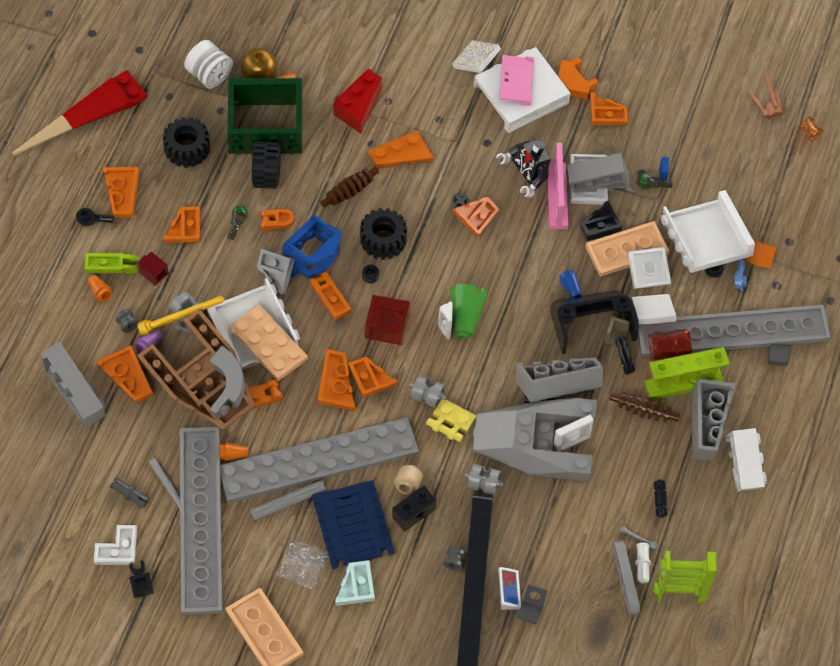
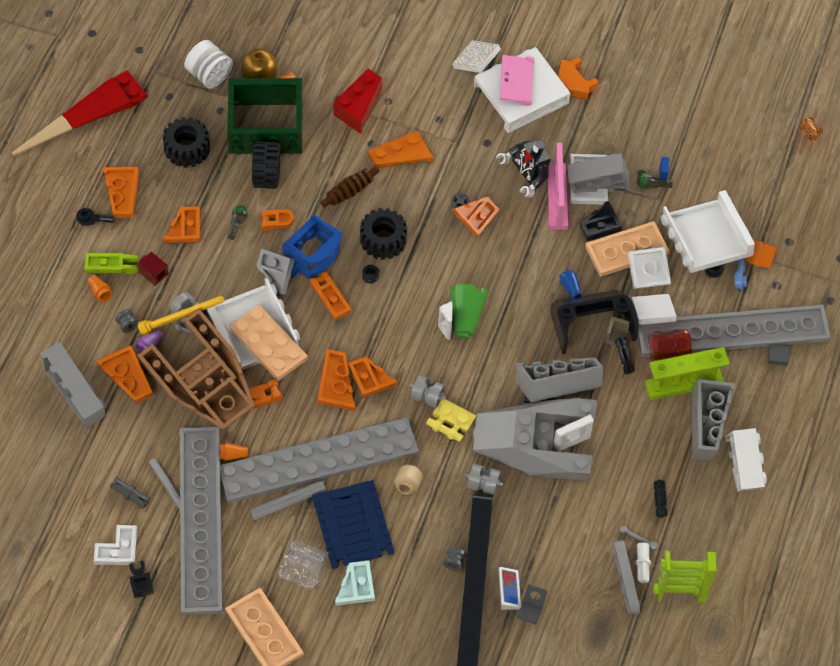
(229, 367): light grey arch -> none
(387, 319): clear red brick -> none
(414, 508): black brick -> none
(607, 112): orange wing -> none
(644, 407): reddish brown piece -> none
(773, 107): nougat plant -> none

